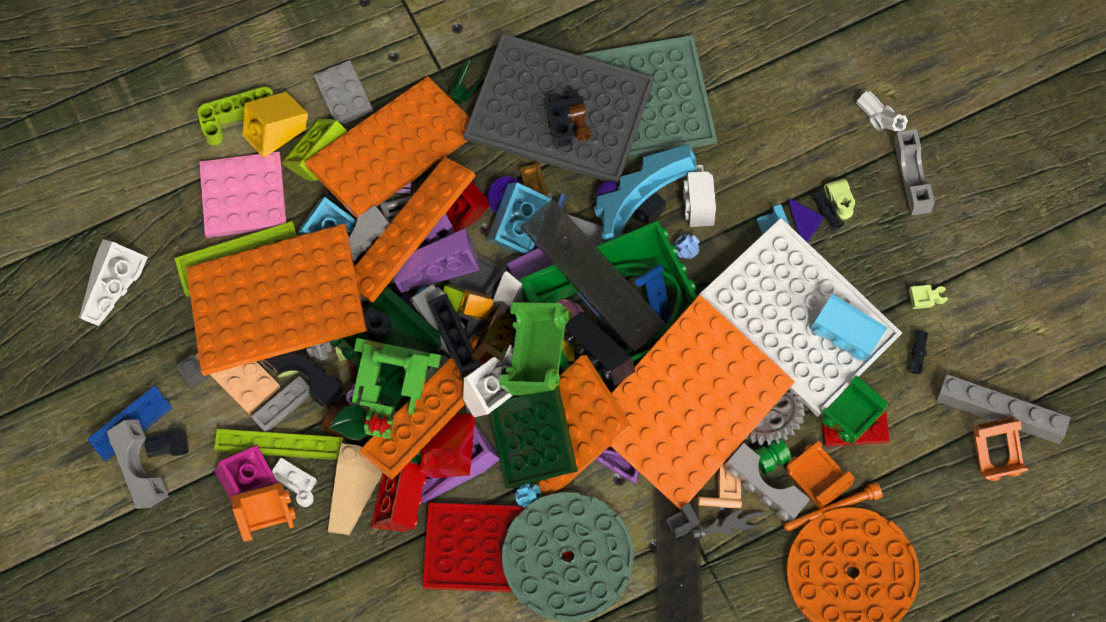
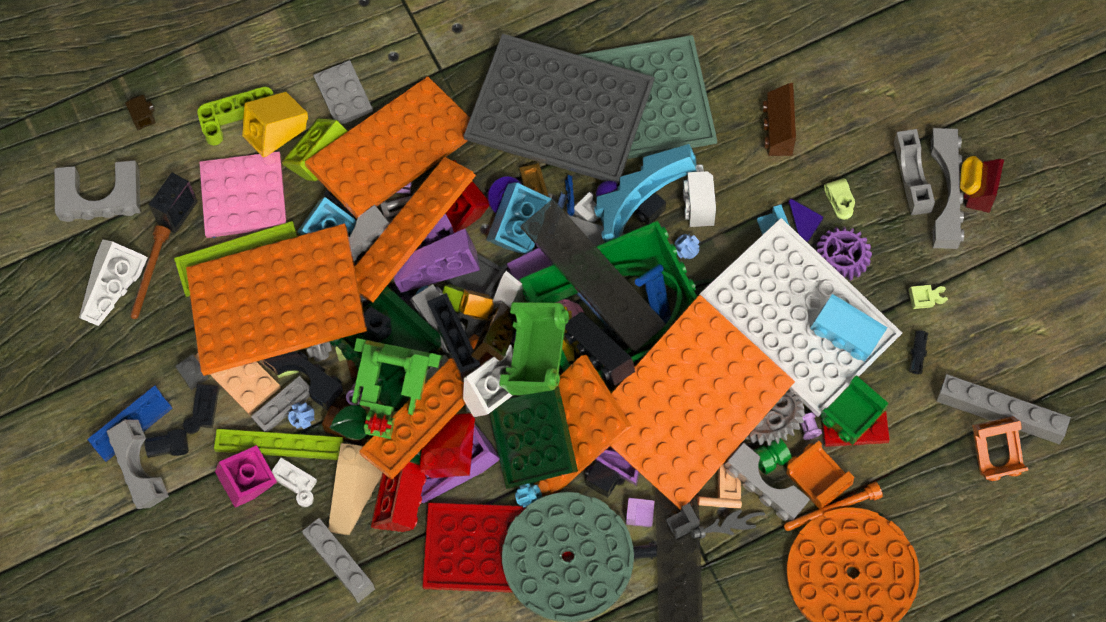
(121, 201): none -> light grey arch
(141, 112): none -> dark brown brick
(160, 235): none -> dark orange piece
(167, 209): none -> black window
(203, 408): none -> black hinge
(262, 509): orange panel -> none
(301, 415): none -> light blue gear
(338, 560): none -> light grey brick
(458, 91): dark green plant -> none
(563, 113): black hips -> none
(569, 187): none -> blue piece
(585, 209): none -> white panel
(601, 479): none -> black brick
(640, 512): none -> lavender panel
(645, 551): none -> black pin
(780, 121): none -> reddish brown slope
(810, 427): none -> lavender bush
(828, 210): black pin -> none
(852, 244): none -> medium lavender gear
(880, 115): white piece -> none
(944, 149): none -> light grey arch
(971, 175): none -> yellow tile
(987, 193): none -> dark red slope

